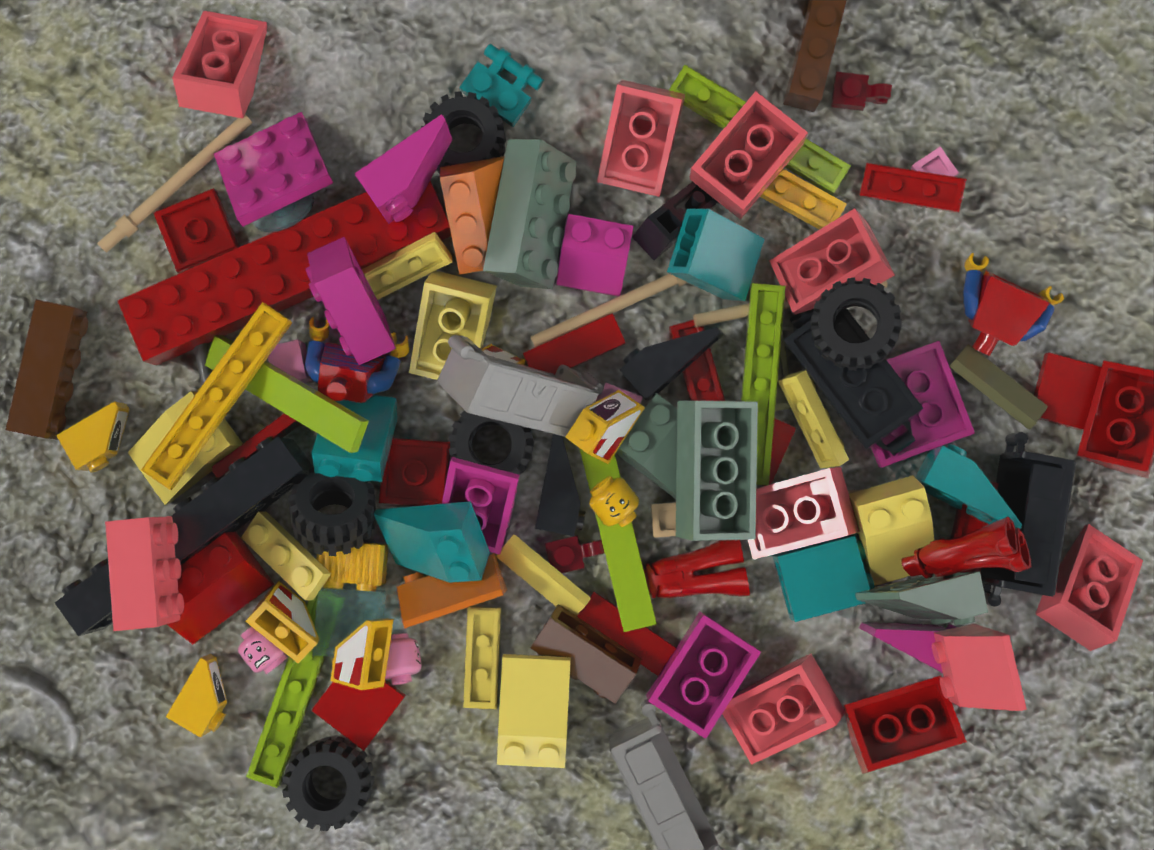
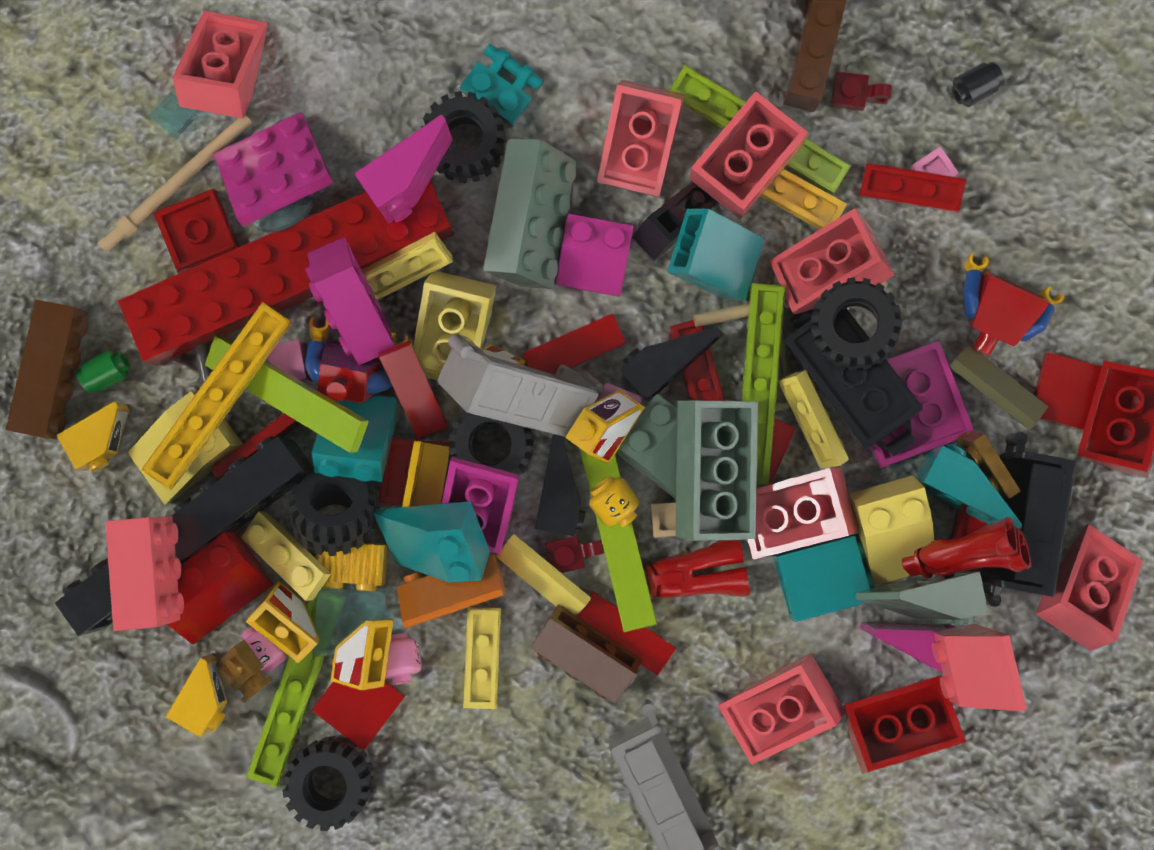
(103, 371): none -> green brick
(172, 117): none -> clear light blue tile
(242, 670): none -> pearl gold plate
(413, 389): none -> red tile
(426, 474): none -> yellow panel
(470, 204): orange slope -> none
(533, 711): light yellow slope -> none
(607, 308): tan bar -> none
(702, 675): dark pink brick -> none
(977, 84): none -> black brick
(986, 458): none -> pearl gold plate

